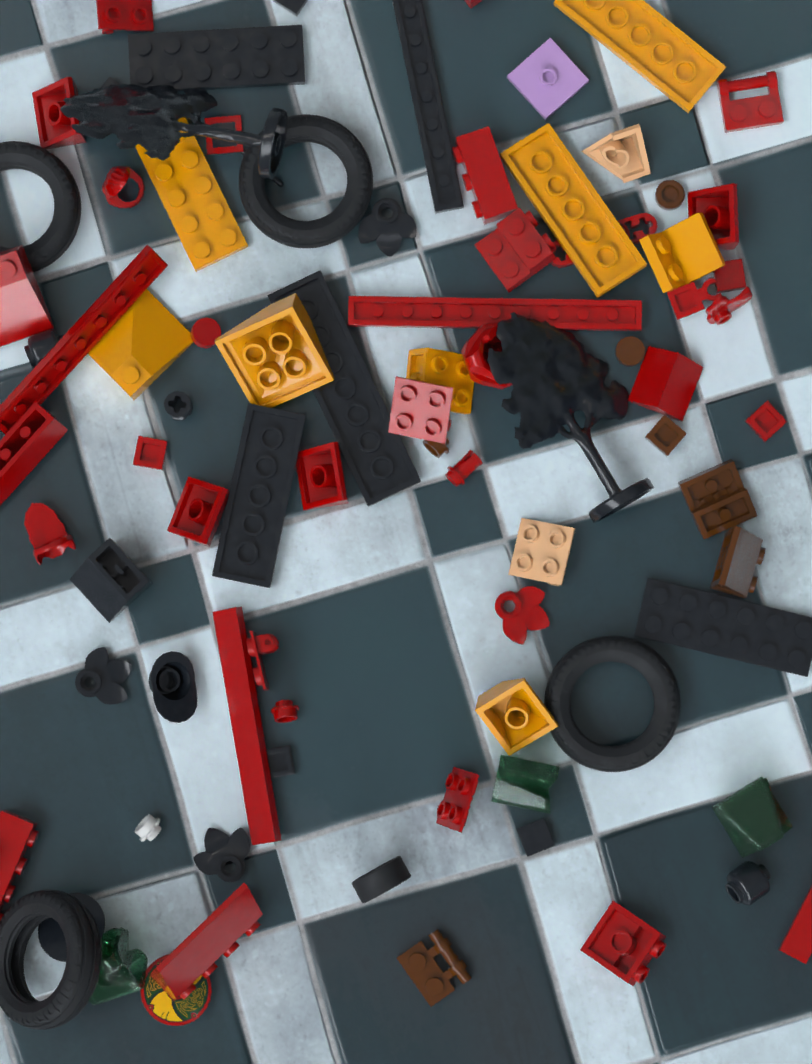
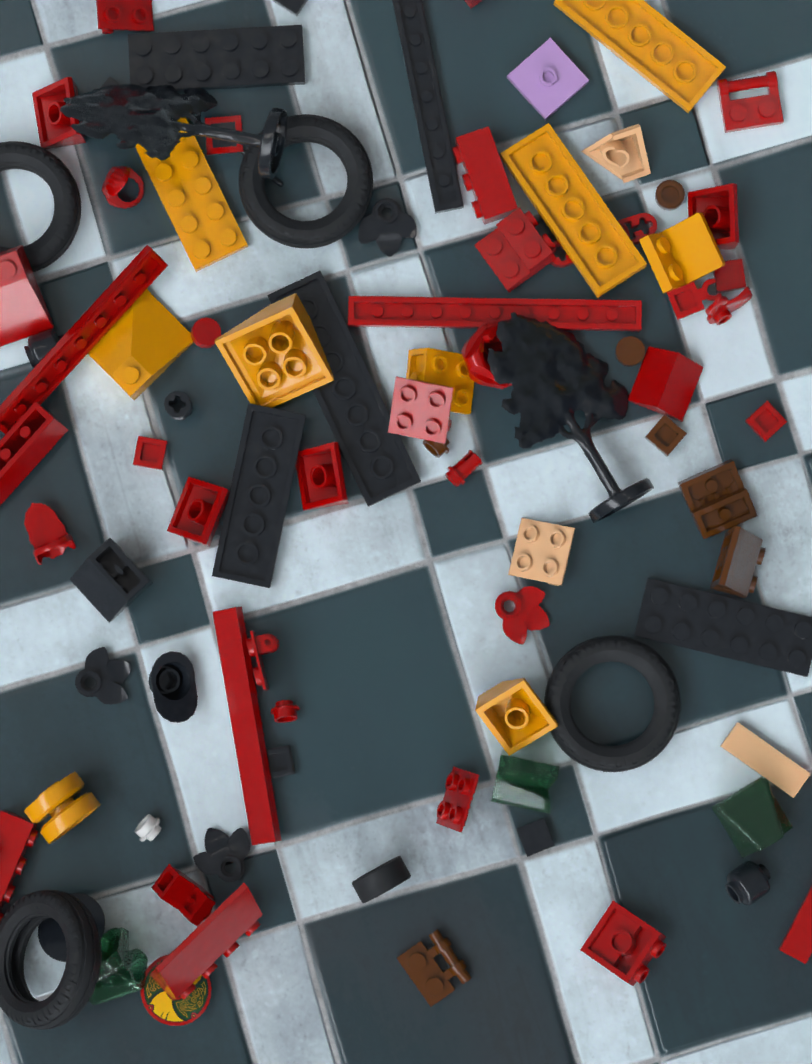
(59, 804): none -> light orange wheel
(184, 895): none -> red brick
(765, 760): none -> light nougat tile

